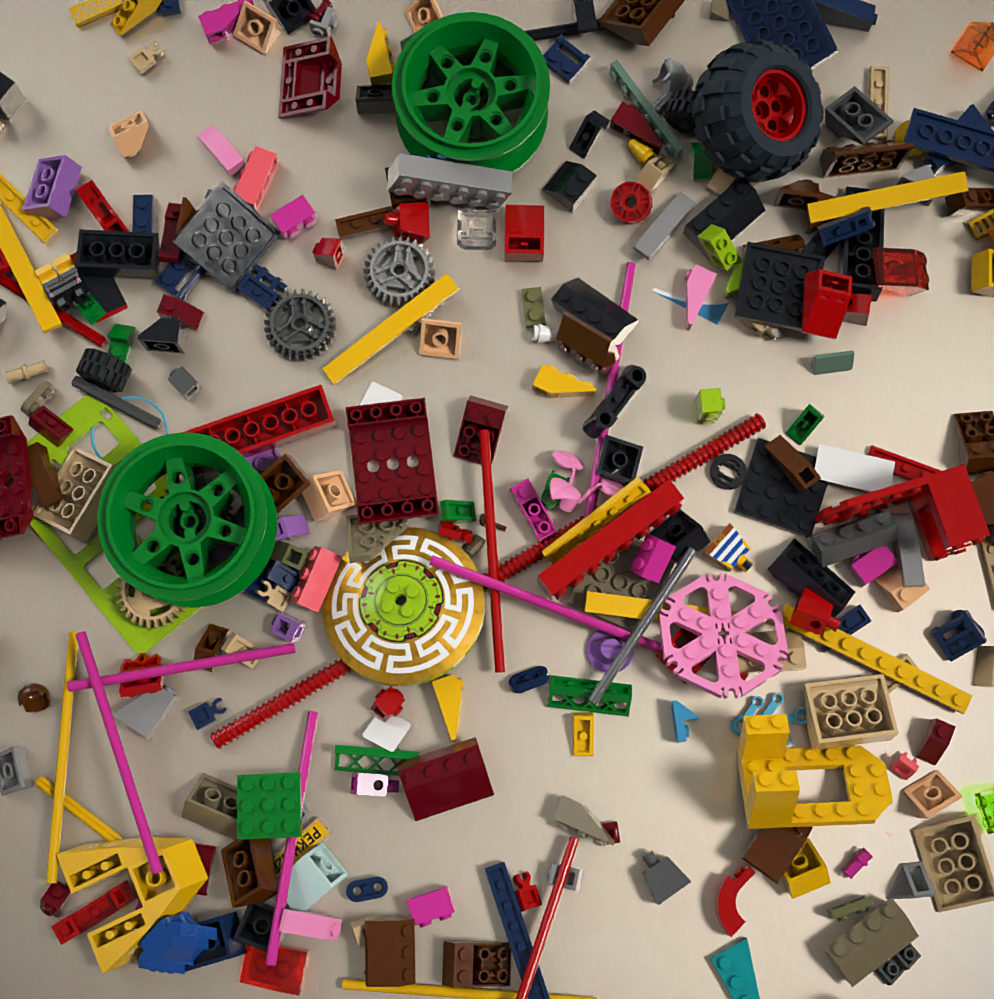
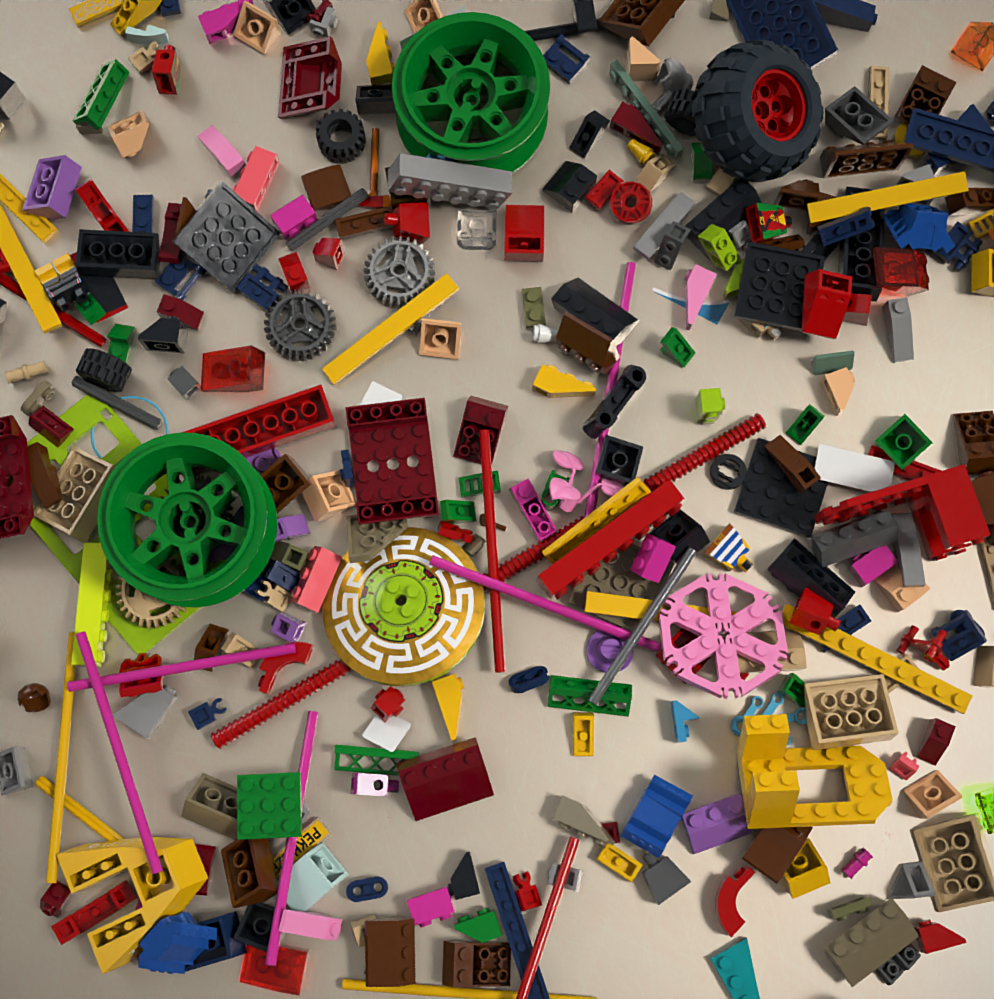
(85, 128): none -> dark tan slope
(92, 602): none -> neon yellow brick
(102, 94): none -> green fence
(146, 37): none -> light aqua slope
(165, 63): none -> red torso
(233, 370): none -> clear red slope
(275, 664): none -> red arch
(294, 272): none -> red slope
(326, 187): none -> reddish brown slope
(327, 219): none -> dark grey axle
(340, 150): none -> black tyre
(347, 471): none -> dark blue plate
(375, 201): none -> orange piece
(464, 879): none -> black slope
(480, 927): none -> green slope
(496, 489): none -> green slope
(603, 190): none -> red plate
(619, 862): none -> yellow slope
(641, 63): none -> light nougat slope
(656, 816): none -> blue slope
(671, 245): none -> dark grey bracket
(676, 347): none -> green slope
(715, 823): none -> medium lavender slope
(740, 234): none -> light grey tile
(766, 222): none -> torso
(793, 689): none -> green slope
(839, 388): none -> light nougat slope
(899, 329): none -> light grey slope
(904, 442): none -> green slope
(920, 227): none -> blue slope
(927, 92): none -> reddish brown slope
(931, 649): none -> red axle
(936, 937): none -> red slope
(960, 237): none -> dark blue plate

